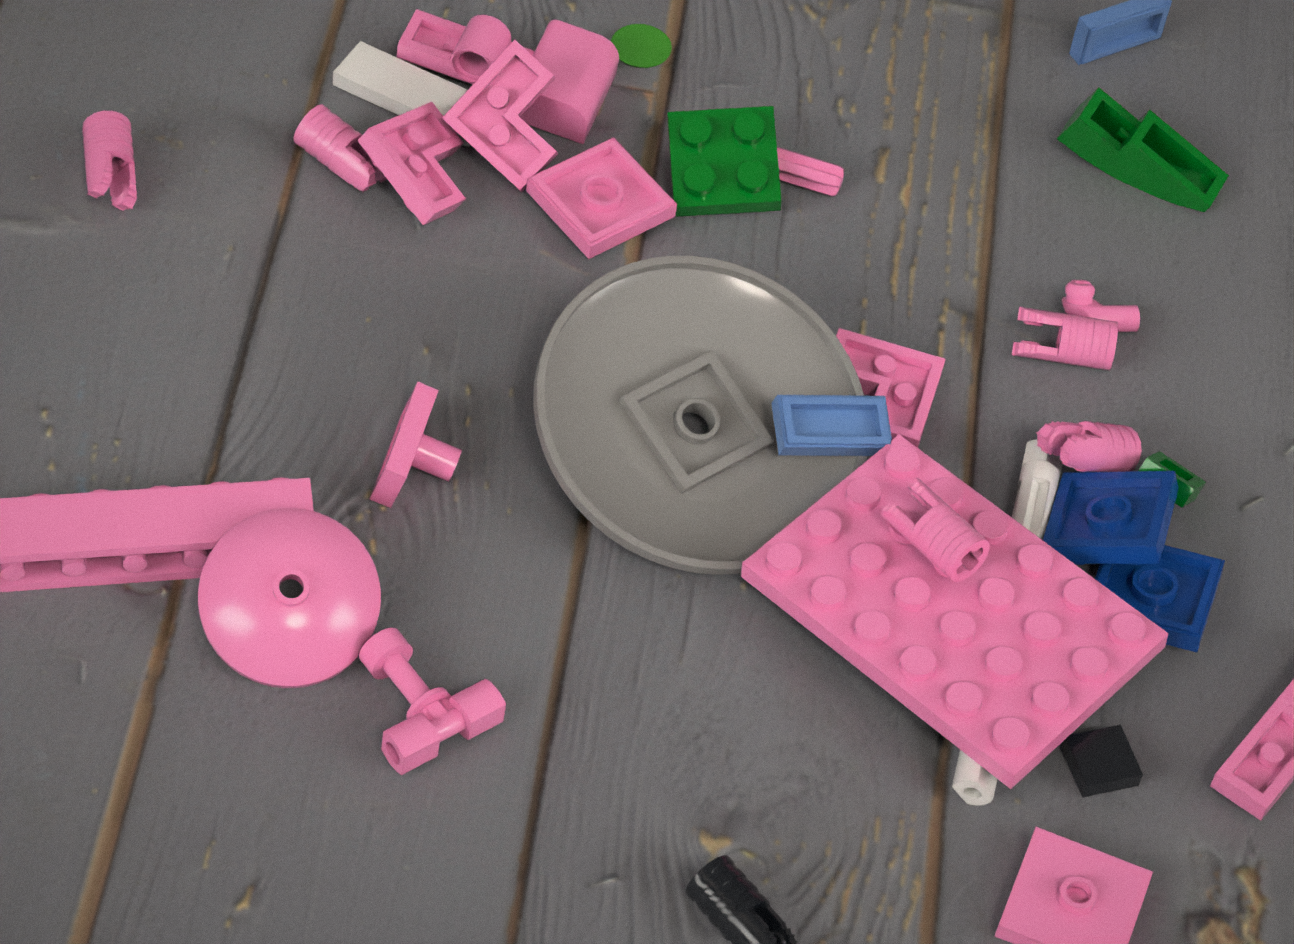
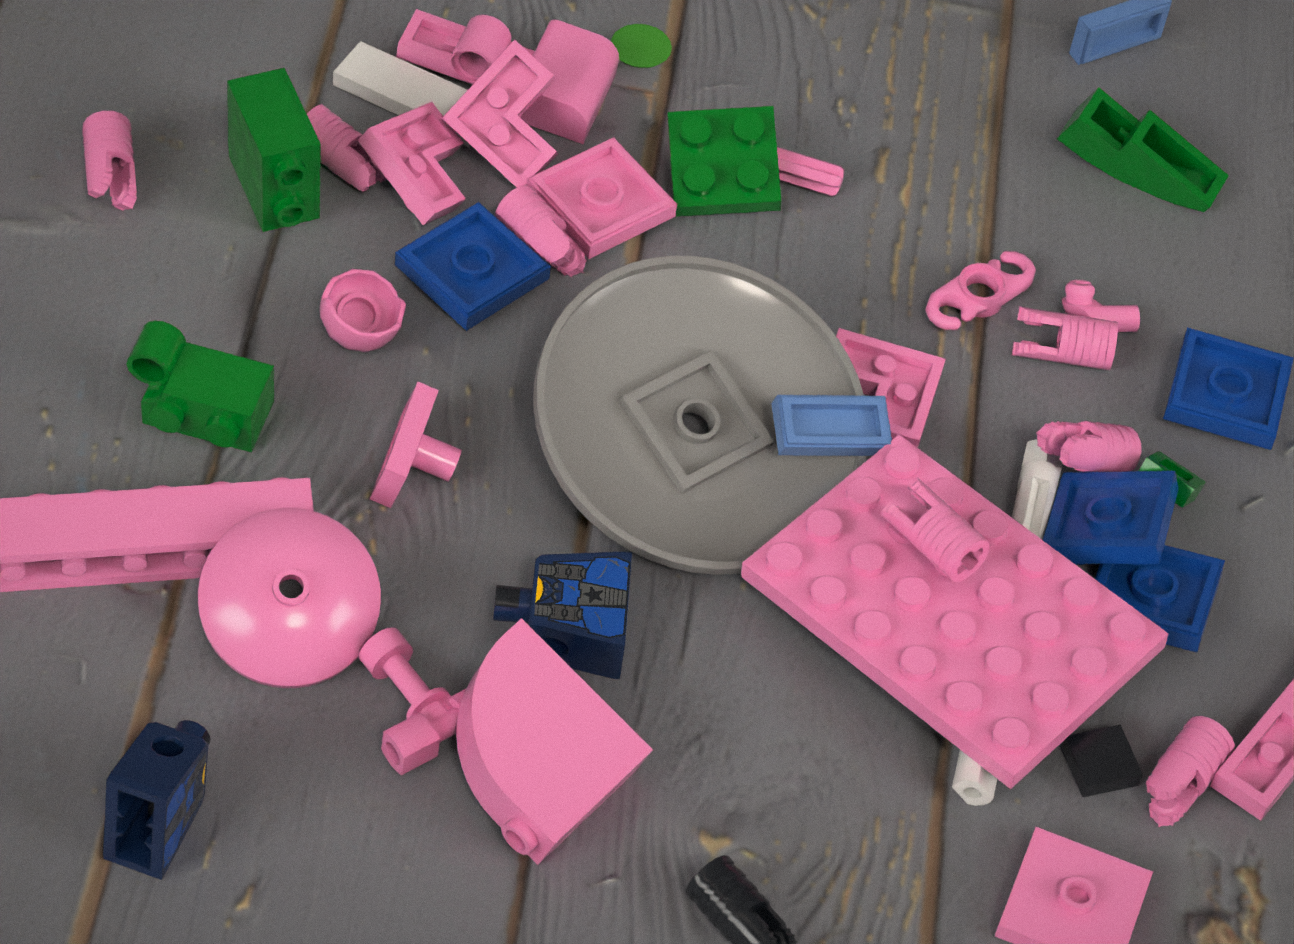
(160, 768): none -> dark blue torso
(200, 388): none -> green hinge
(274, 149): none -> green piece
(361, 310): none -> bright pink hair
(472, 266): none -> blue plate
(540, 743): none -> bright pink brick
(541, 229): none -> bright pink hinge
(575, 608): none -> torso
(957, 295): none -> bright pink piece
(1187, 768): none -> bright pink hinge
(1228, 388): none -> blue plate

